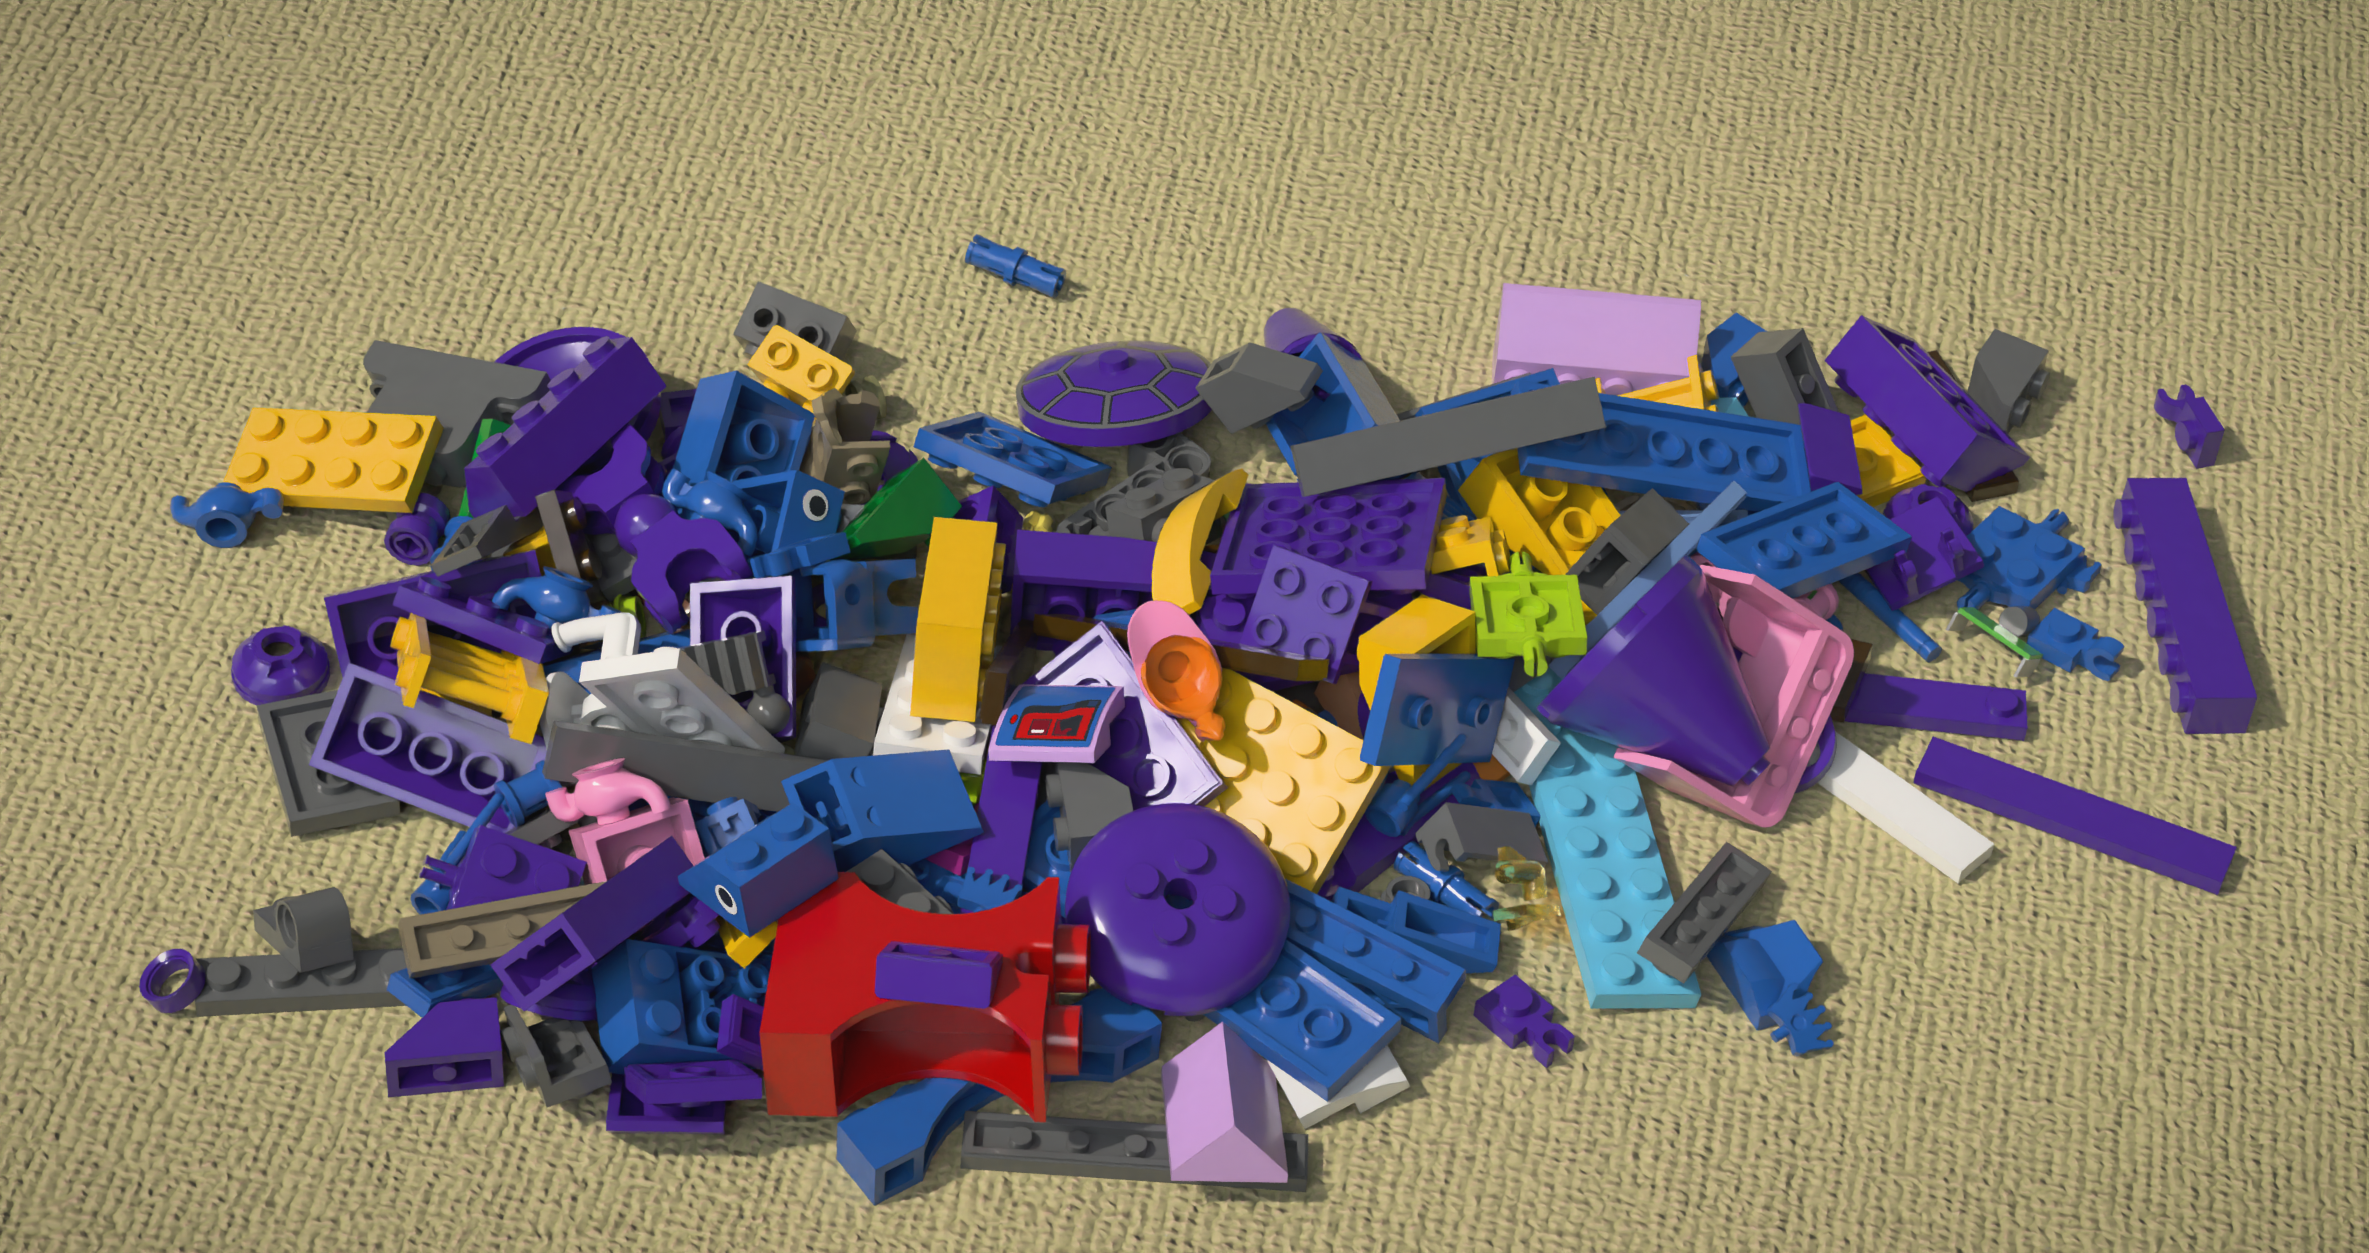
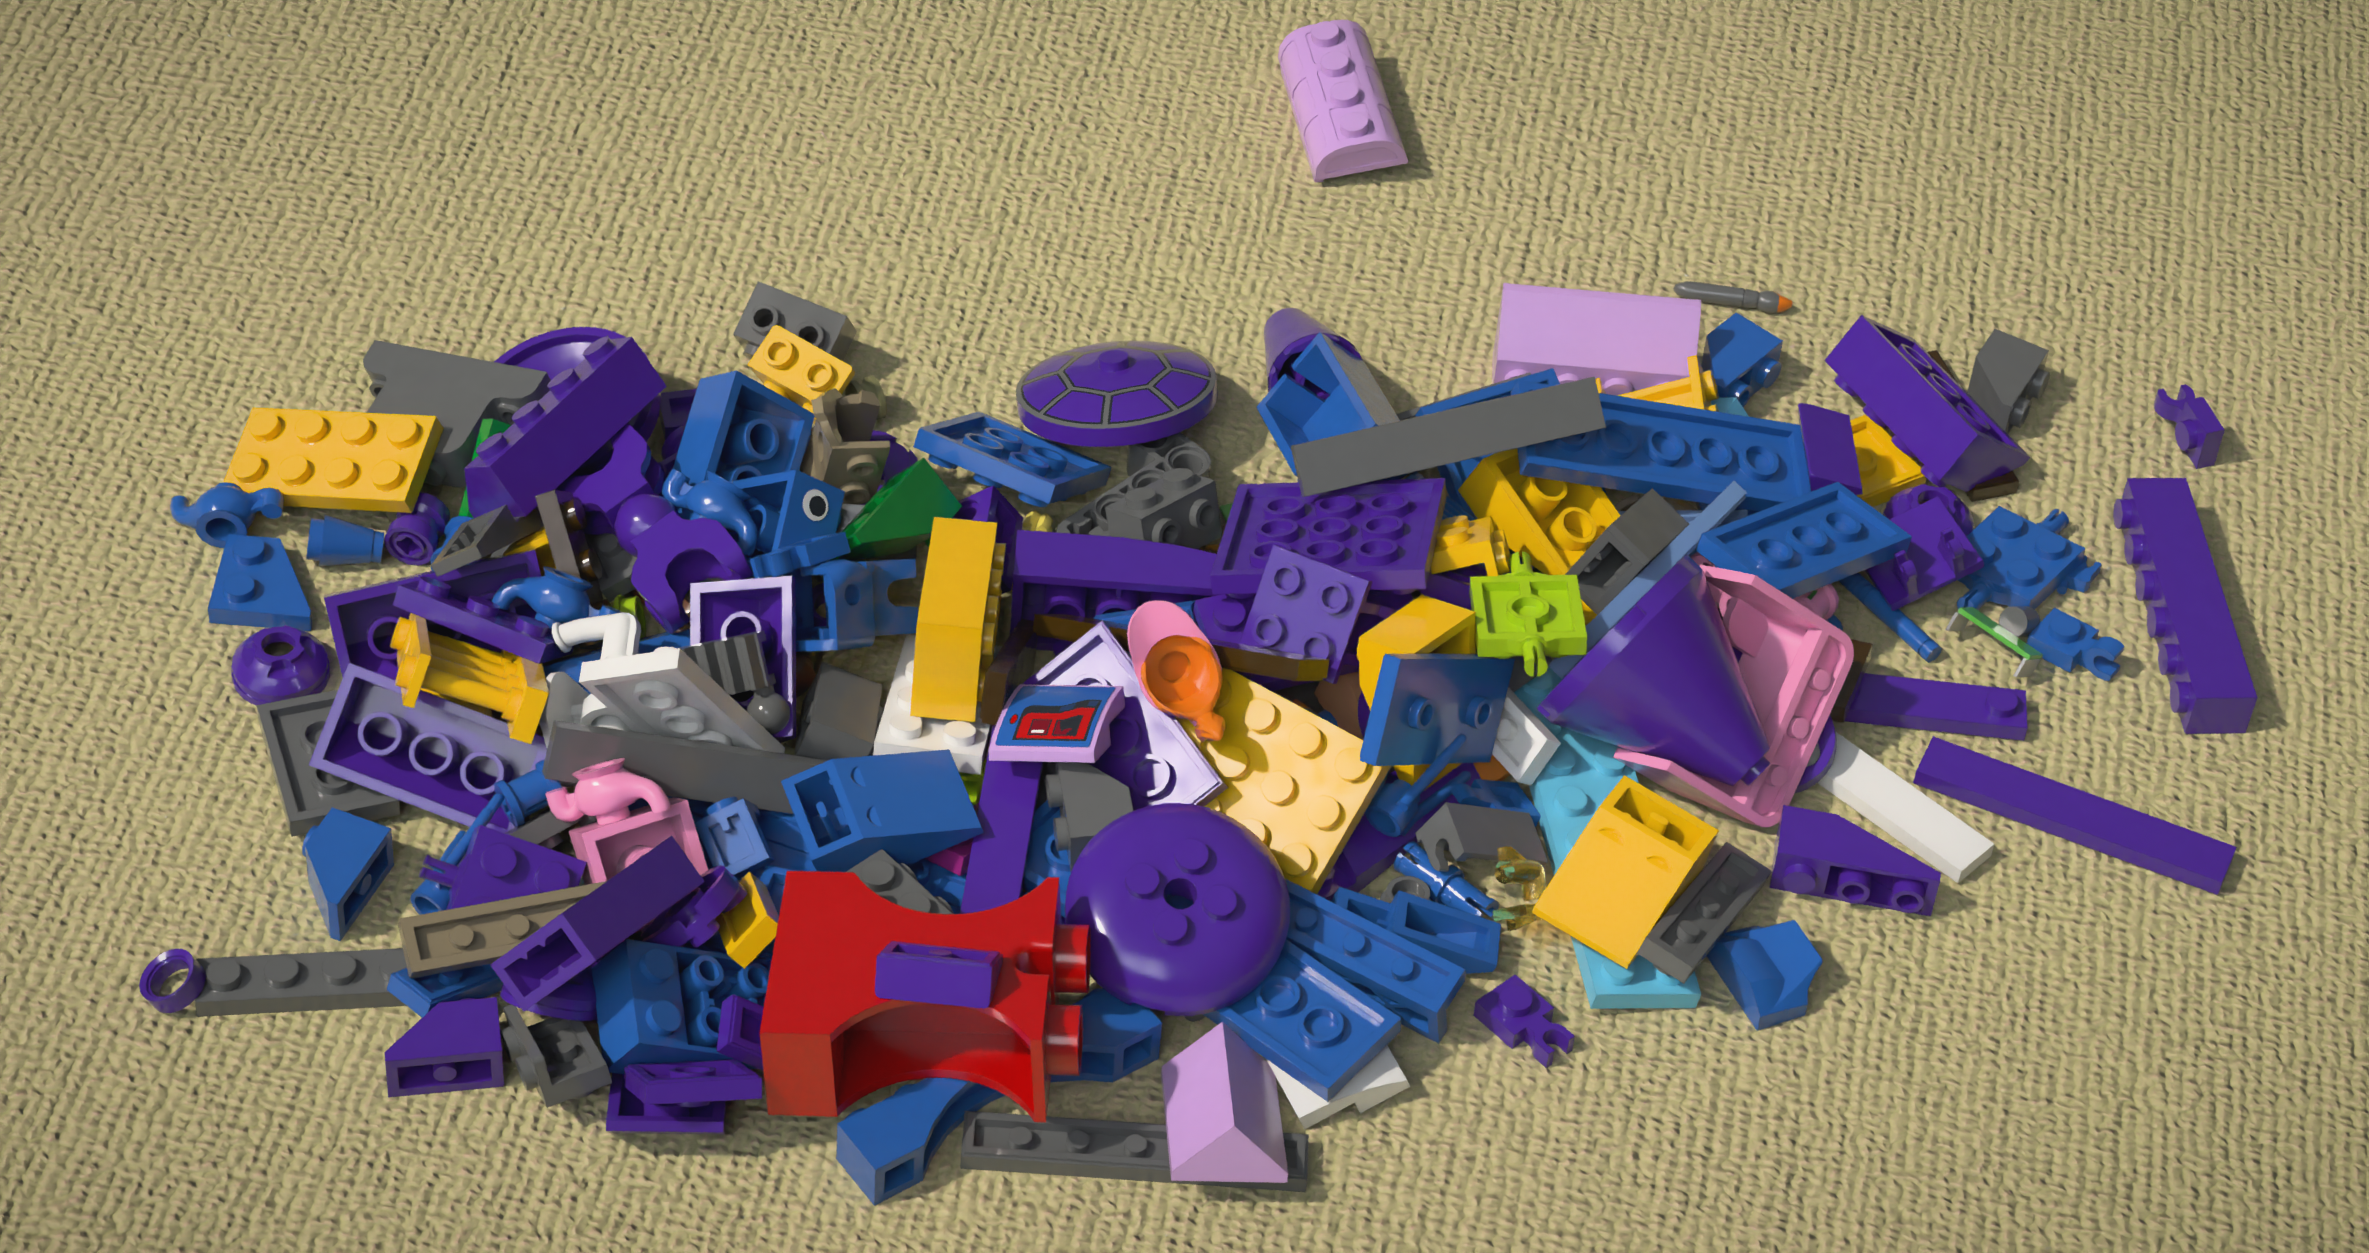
(257, 586): none -> blue wing
(308, 929): dark grey plate -> none
(343, 543): none -> blue cone
(346, 866): none -> blue slope
(765, 870): blue slope -> none
(982, 896): blue piece -> none
(1015, 266): blue pin -> none
(1177, 567): yellow slope -> none
(1256, 384): dark grey slope -> none
(1339, 100): none -> lavender container
(1626, 871): none -> yellow slope
(1766, 300): none -> dark grey piece
(1780, 373): dark grey brick -> none
(1797, 1023): blue piece -> none
(1842, 862): none -> dark purple slope

